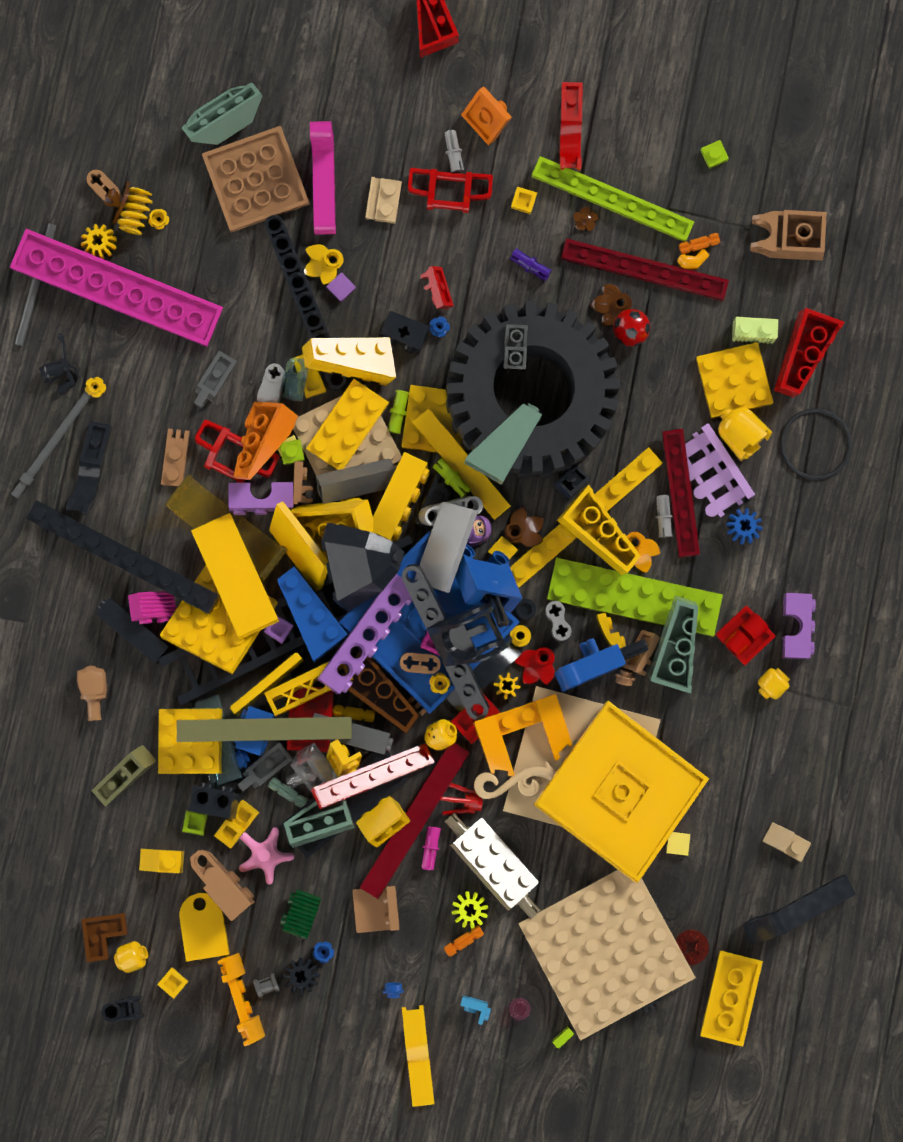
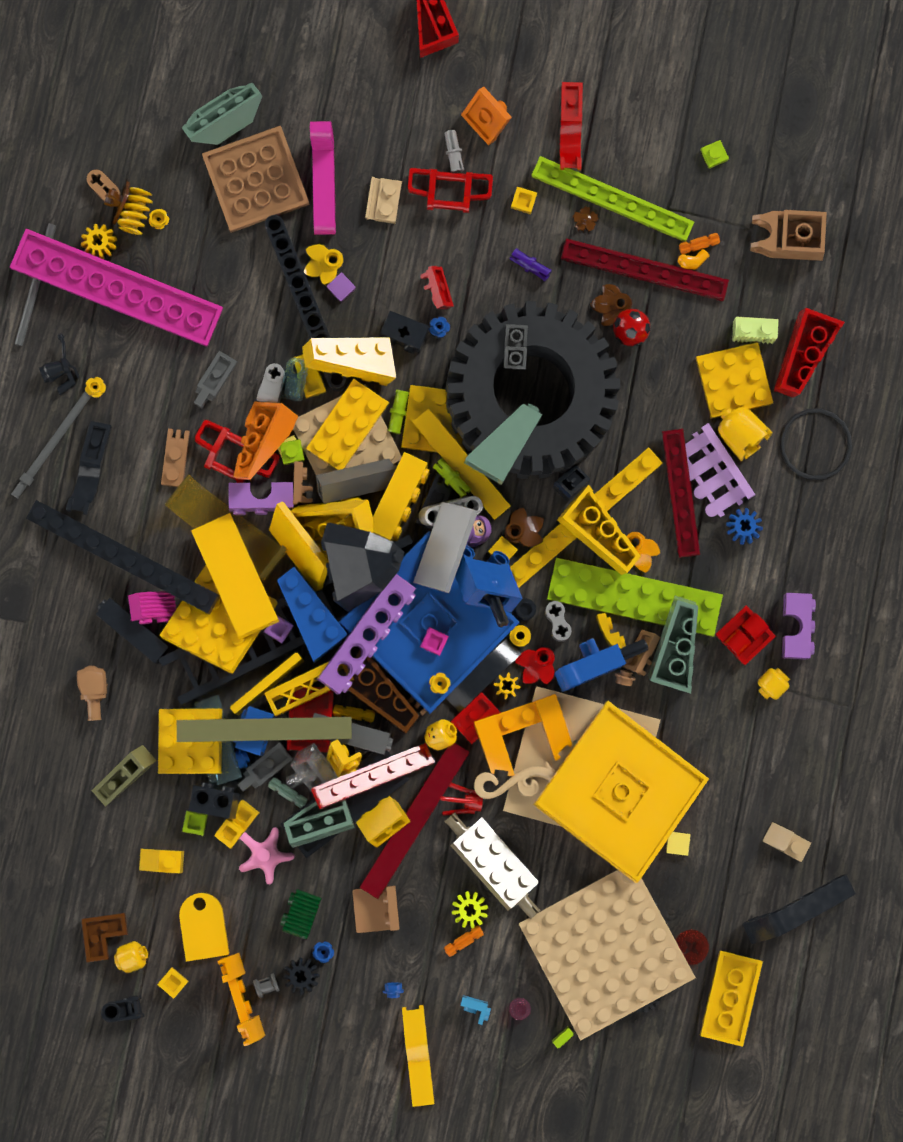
(222, 885): medium nougat brick -> none
(418, 668): medium nougat beam -> none
(430, 847): dark pink axle -> none
(454, 639): black piece -> none
(664, 516): light grey axle -> none

